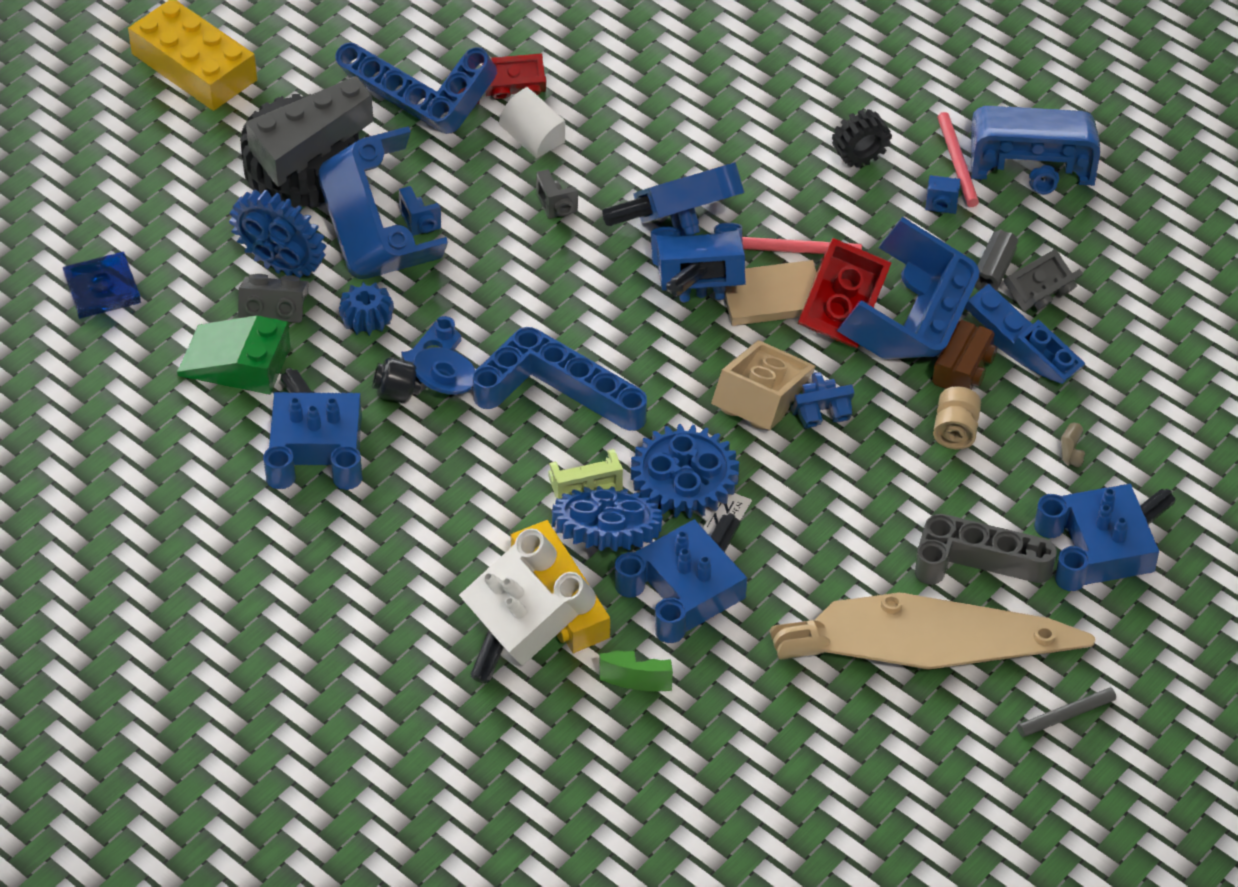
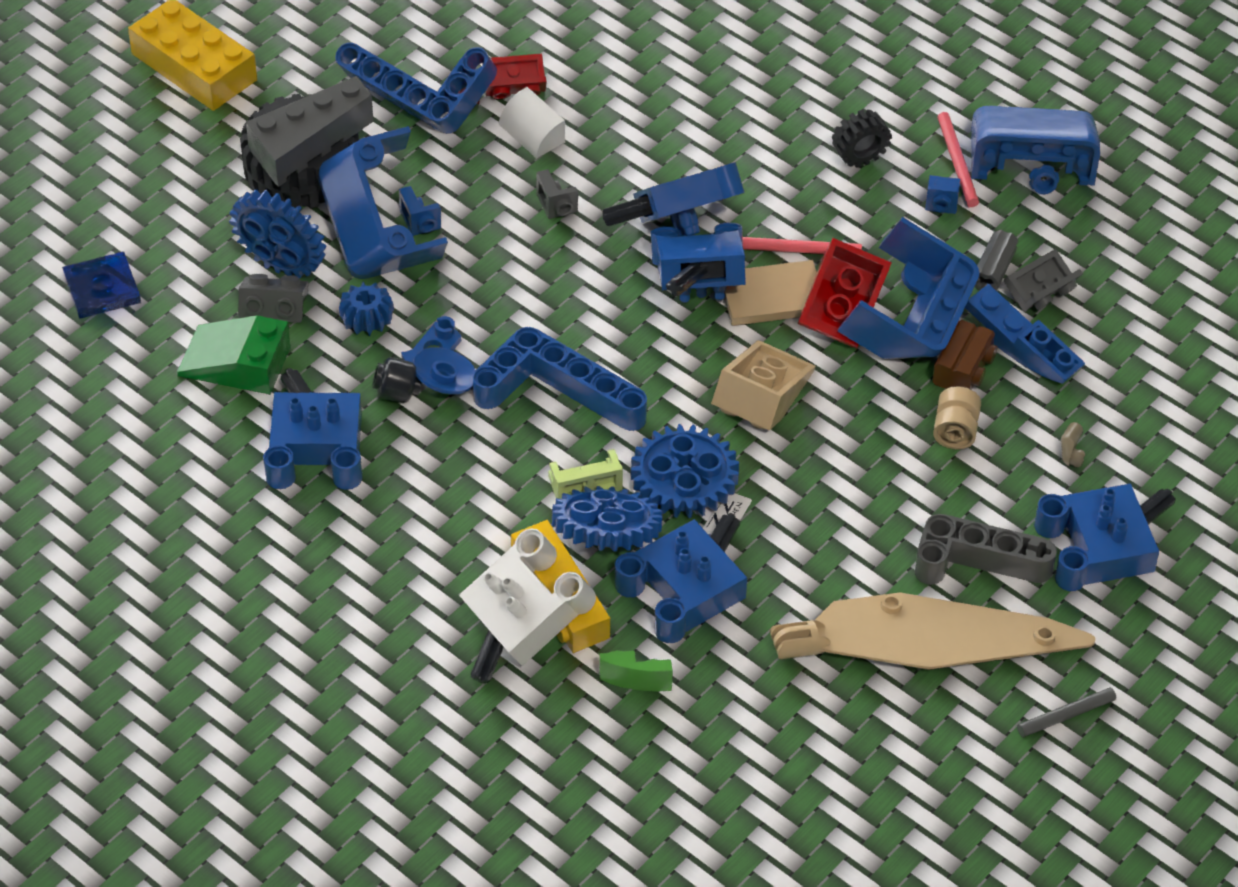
(822, 395): blue hips -> none

